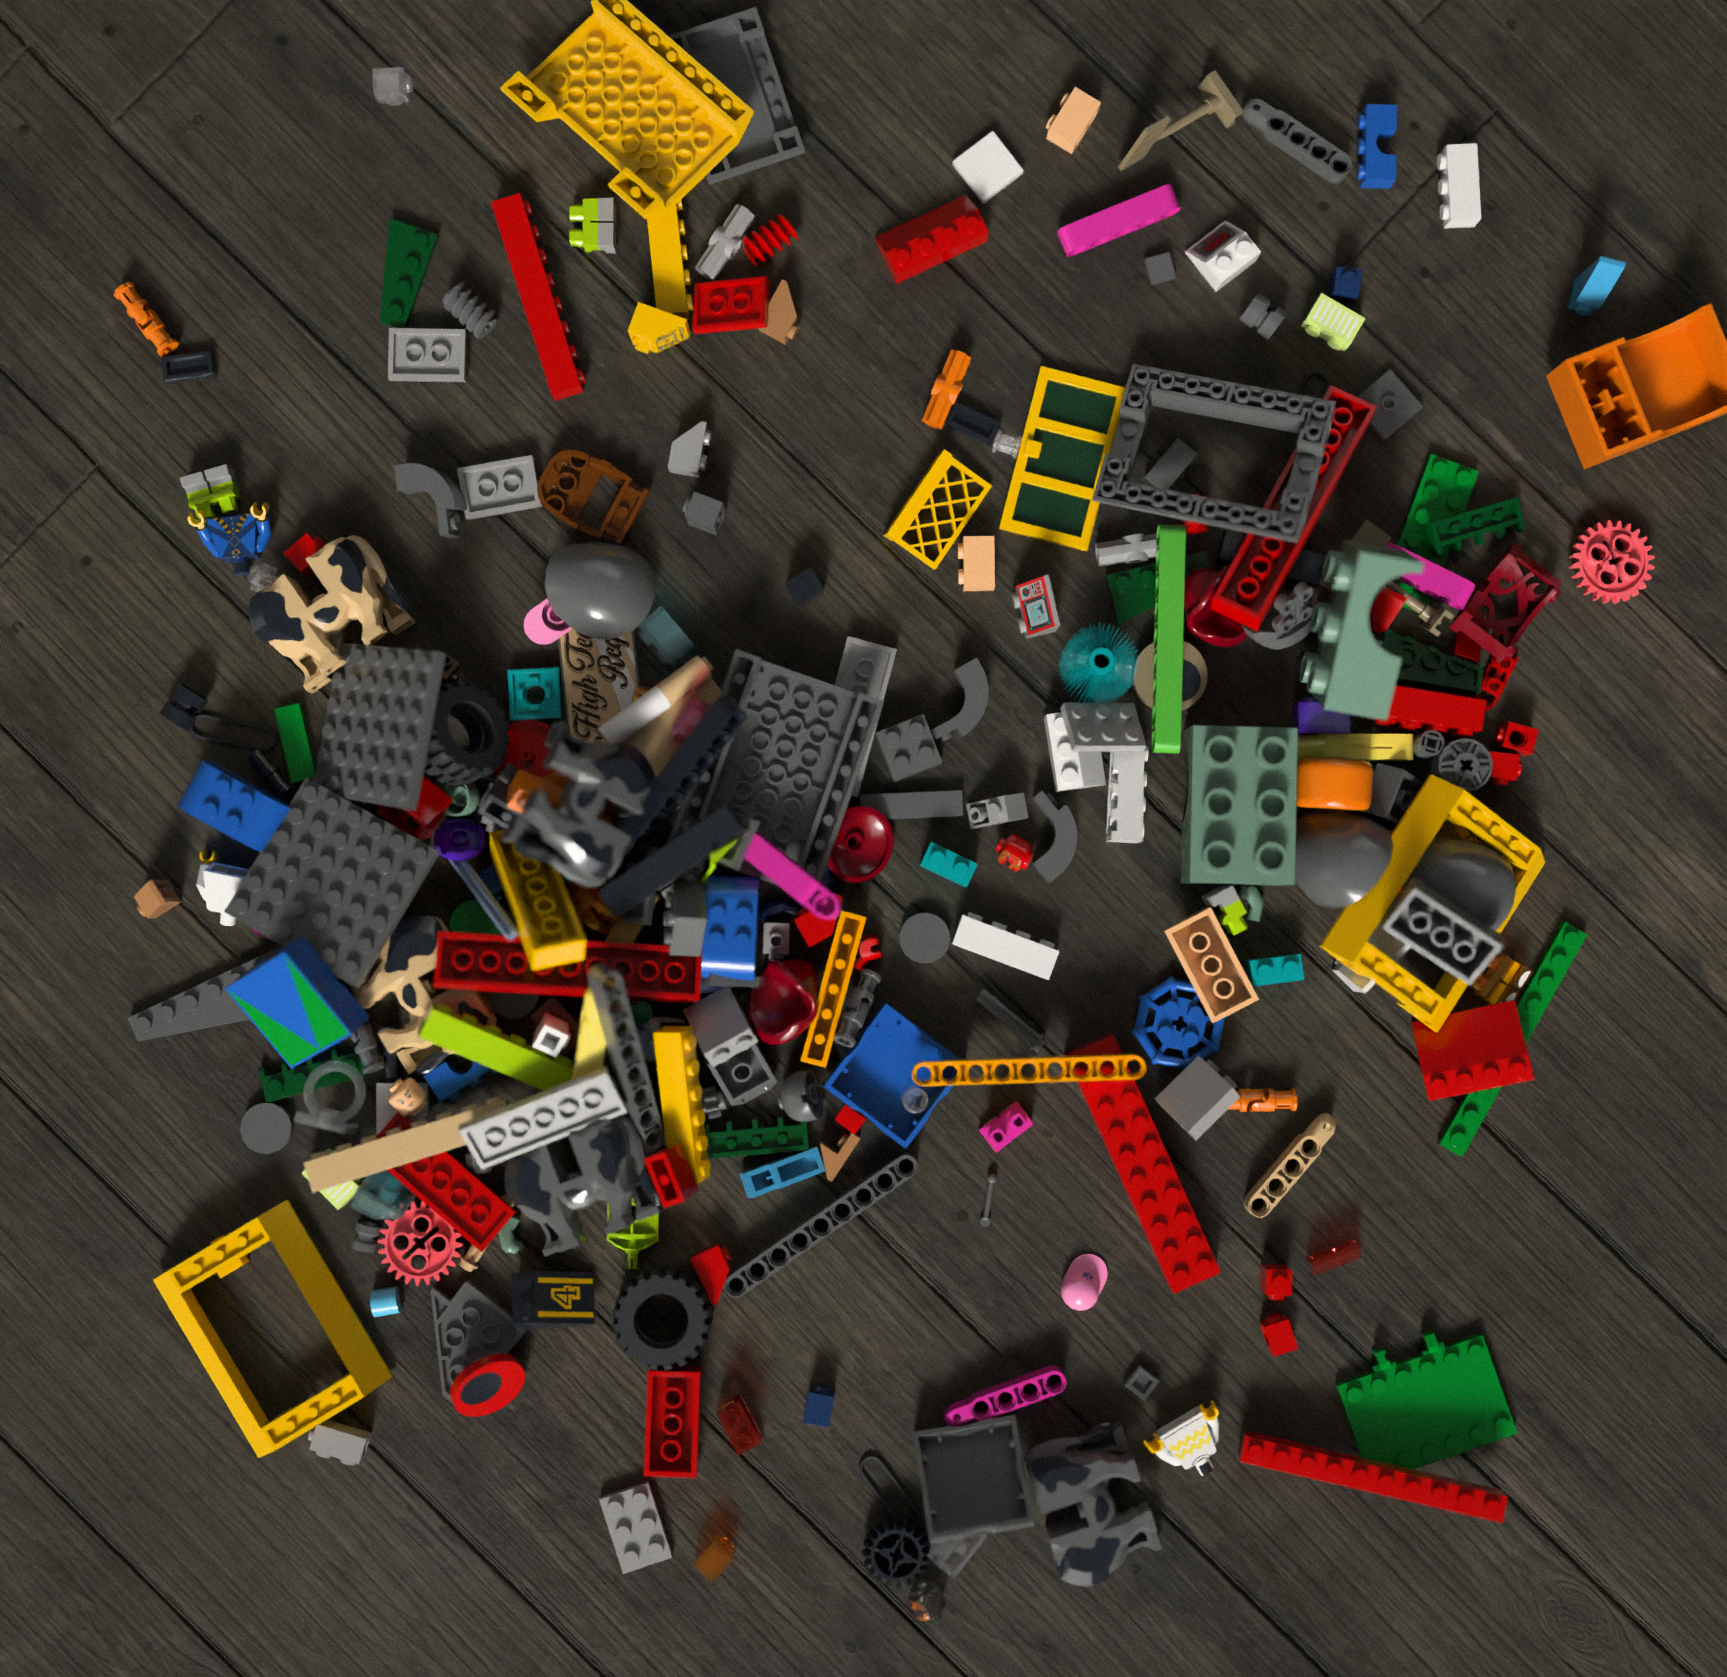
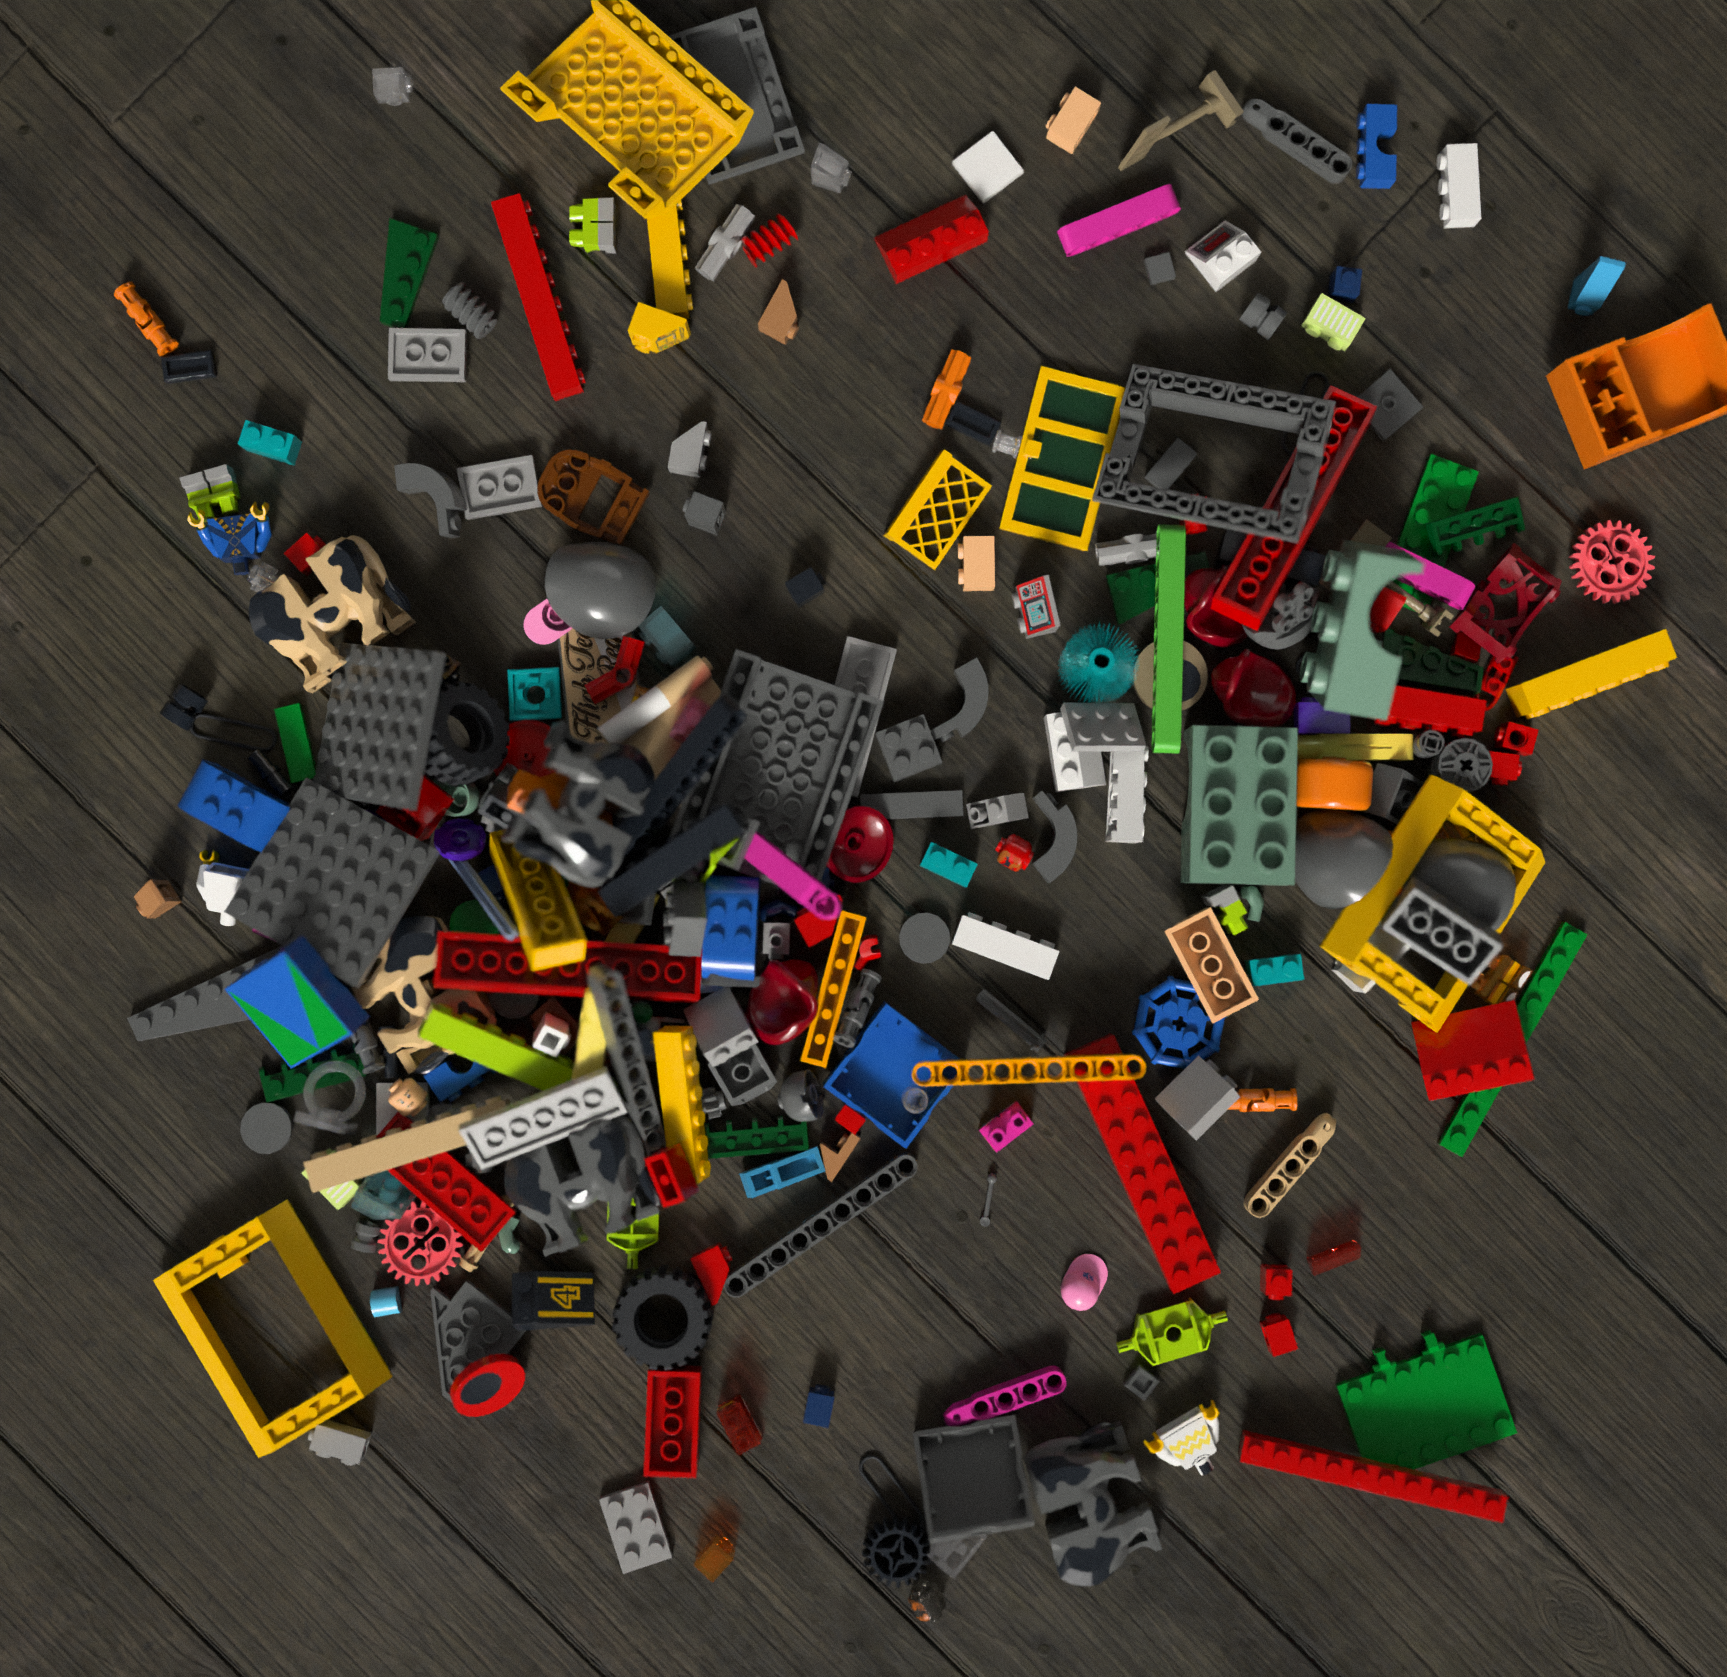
(269, 442): none -> teal brick
(627, 659): none -> red piece
(730, 305): red tile -> none
(829, 169): none -> clear slope
(1151, 1330): none -> lime plate
(1254, 690): none -> dark red piece
(1592, 675): none -> yellow brick

